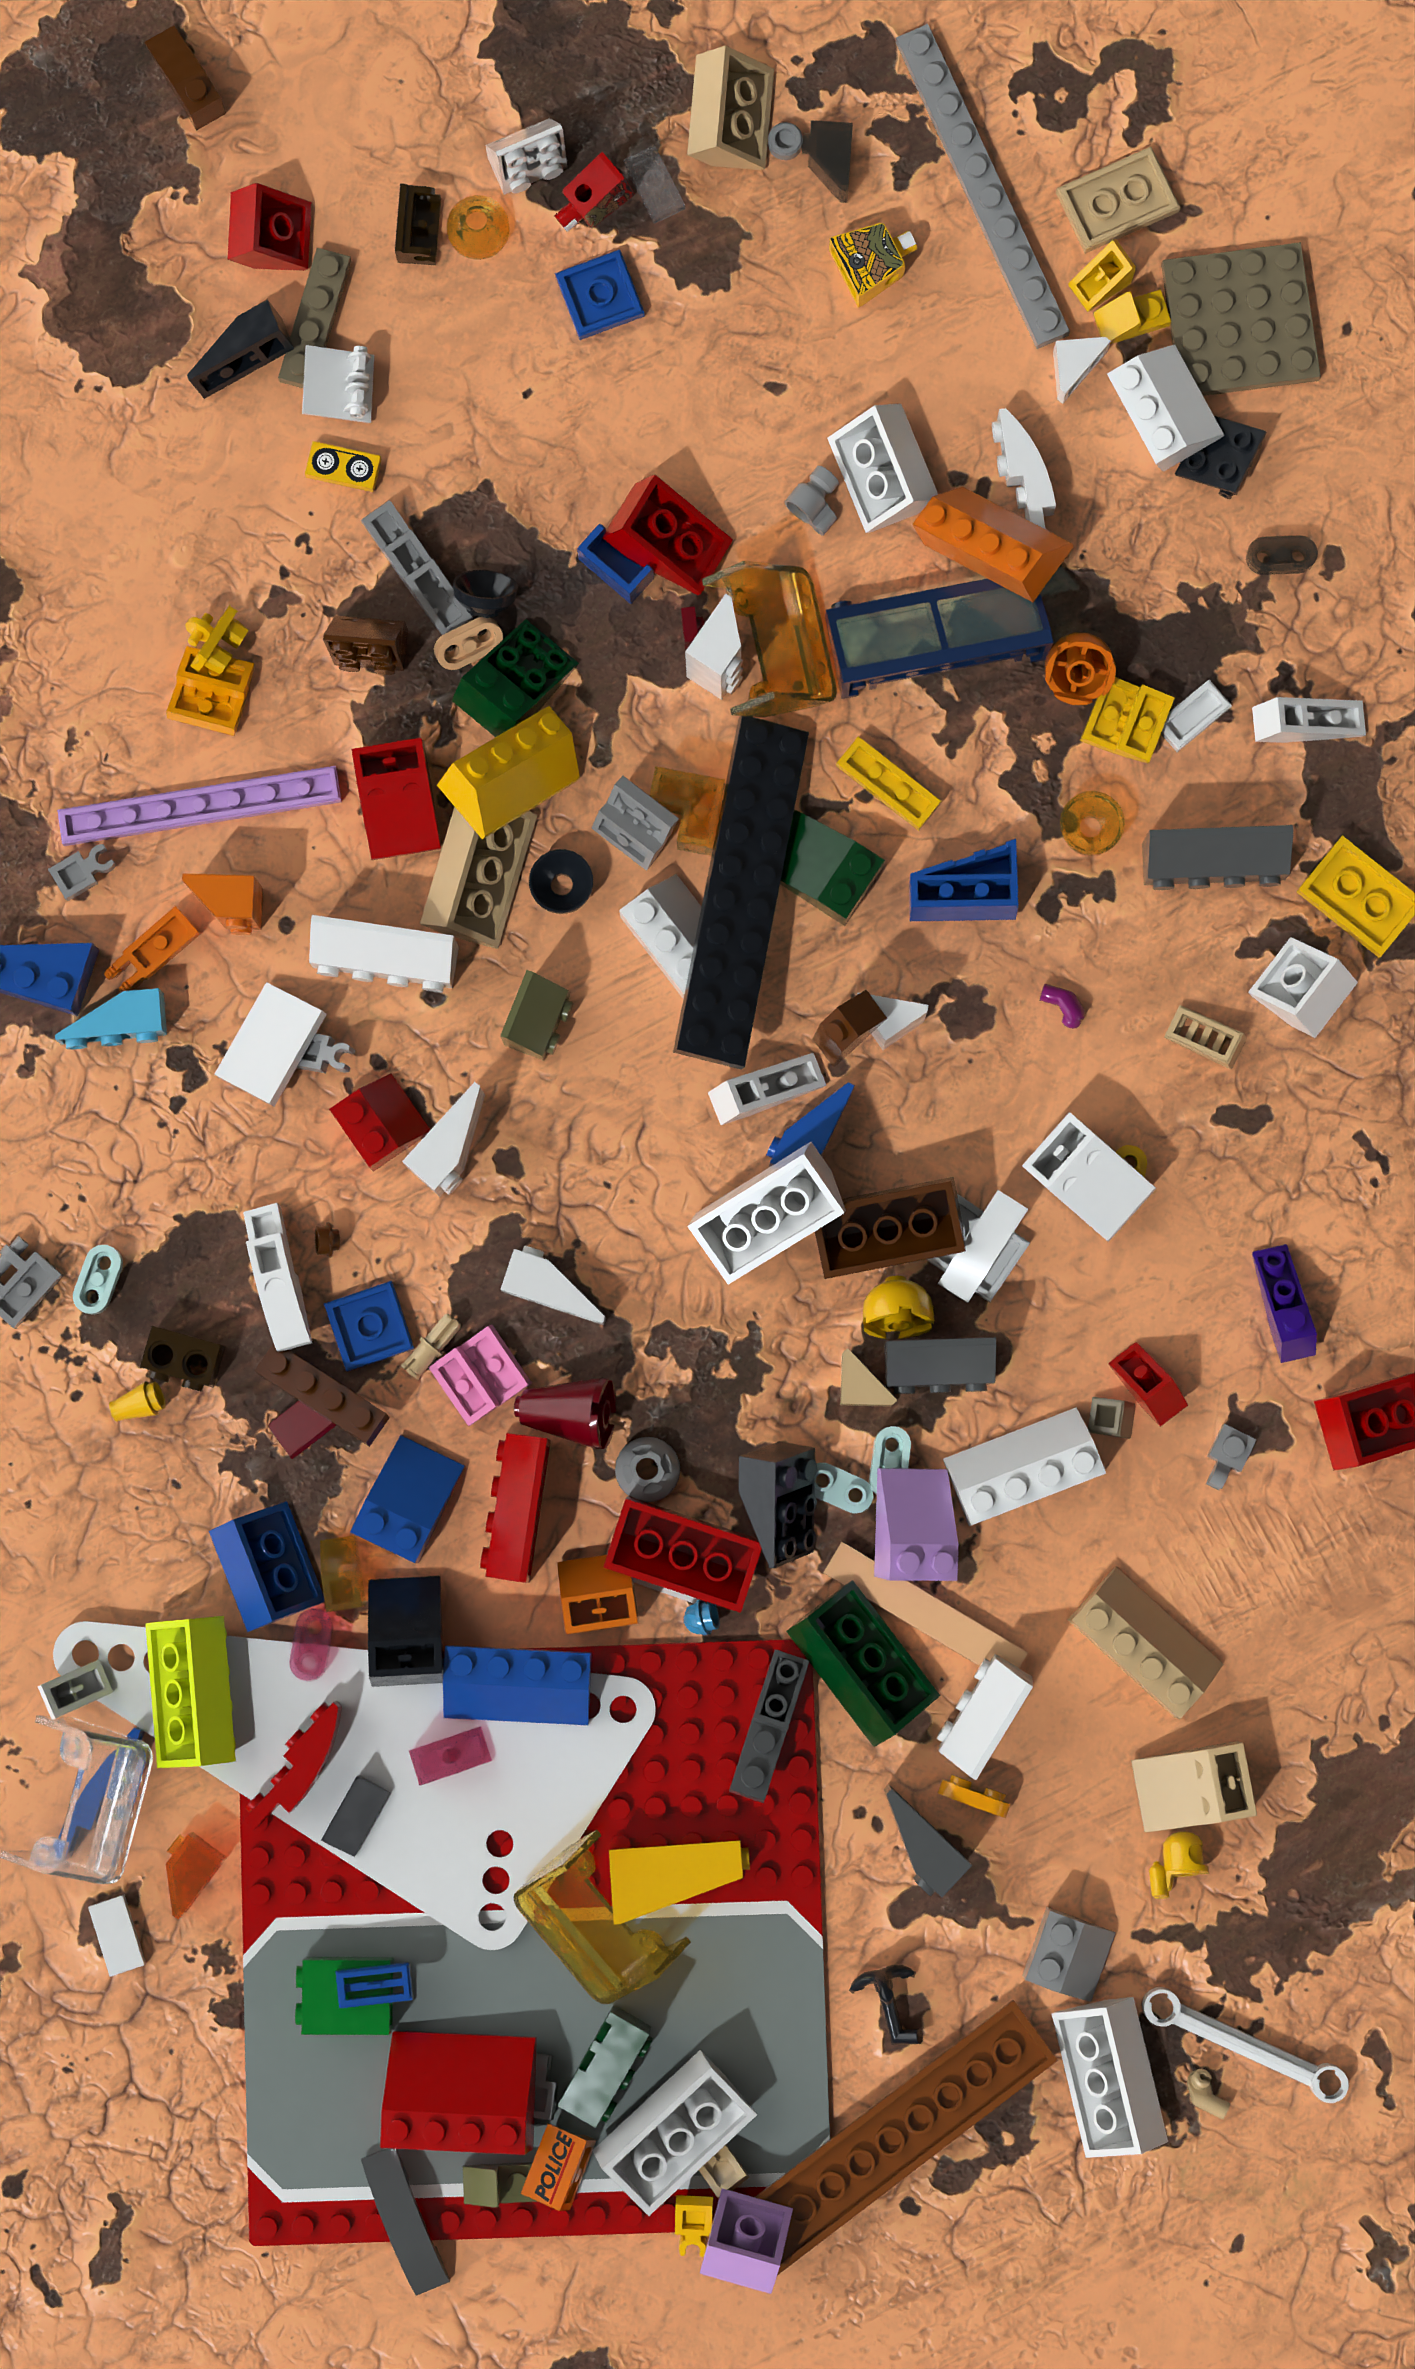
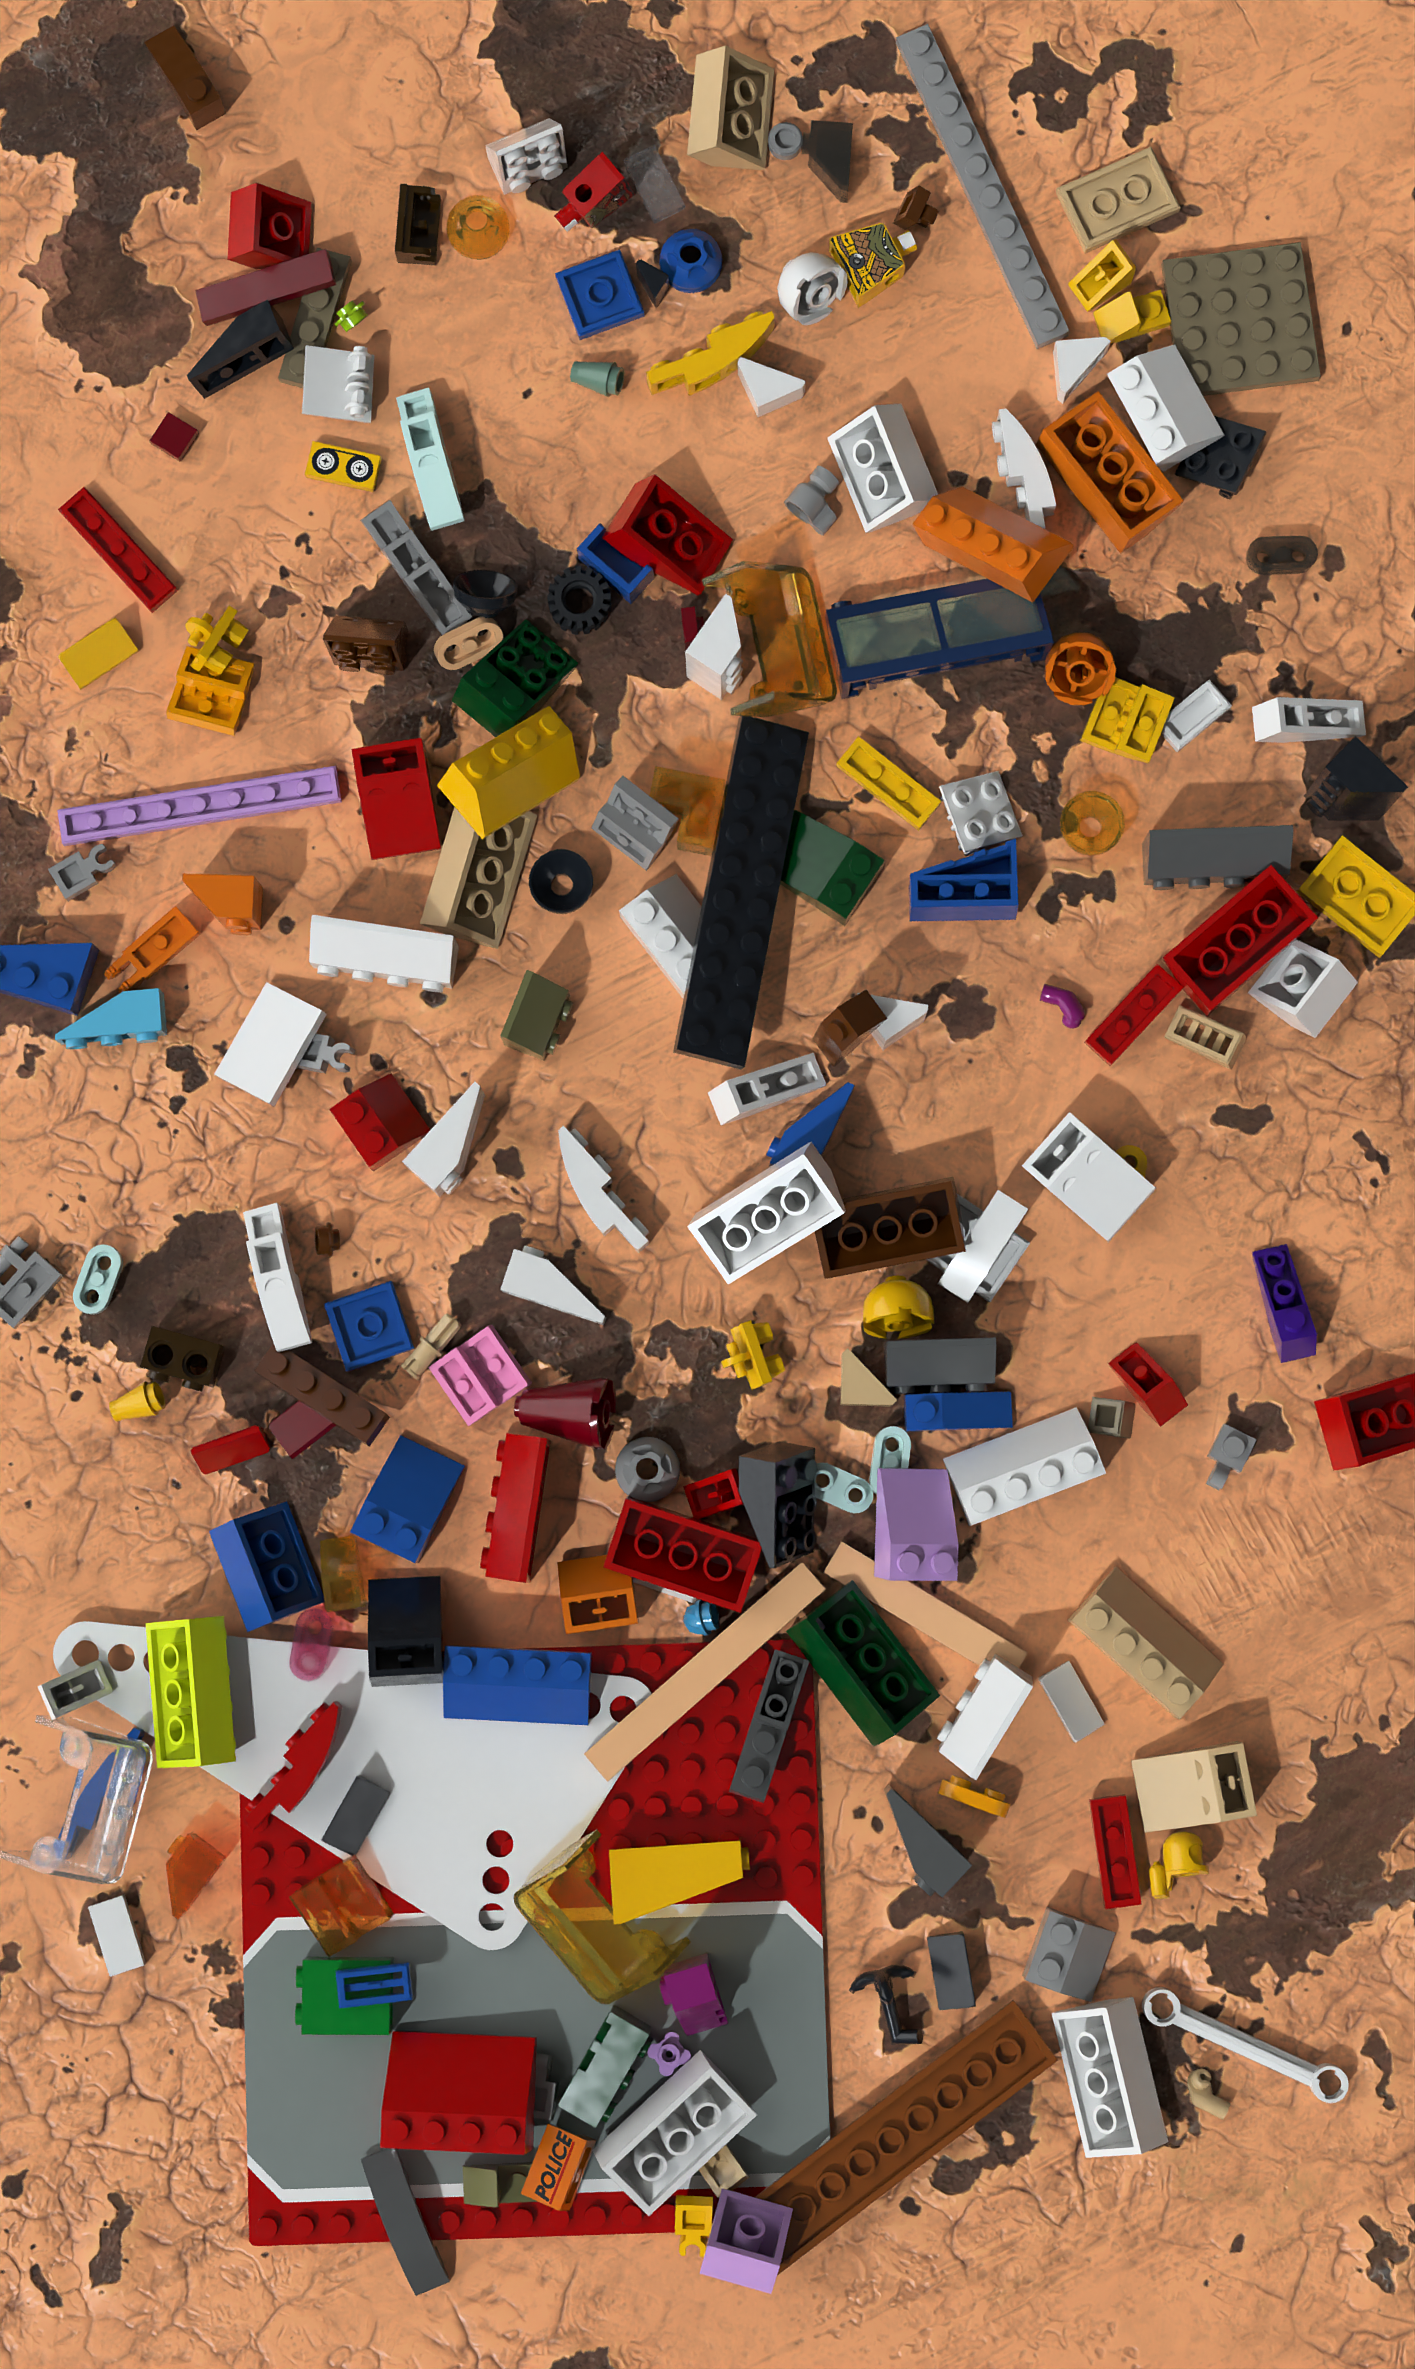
(98, 653): none -> yellow slope
(118, 549): none -> red tile
(174, 436): none -> dark red tile
(231, 1449): none -> red slope
(274, 283): none -> dark red tile
(341, 1905): none -> clear orange slope
(351, 315): none -> lime plate
(429, 459): none -> light aqua slope
(450, 1755): clear pink slope -> none
(579, 621): none -> black tyre
(589, 1179): none -> white slope
(598, 376): none -> sand green cone
(653, 280): none -> black slope
(659, 2050): none -> lavender plate
(691, 276): none -> blue piece
(693, 1994): none -> magenta wedge
(704, 1671): none -> light nougat tile
(705, 368): none -> yellow slope
(714, 1494): none -> red slope
(748, 1357): none -> yellow hips
(768, 387): none -> white slope
(810, 286): none -> white cylinder
(915, 210): none -> reddish brown tile
(951, 1971): none -> black slope
(957, 1411): none -> blue slope
(980, 812): none -> white hinge
(1071, 1701): none -> white slope
(1109, 471): none -> orange slope
(1115, 1851): none -> red plate
(1133, 1015): none -> red plate
(1239, 940): none -> red slope
(1354, 786): none -> black slope

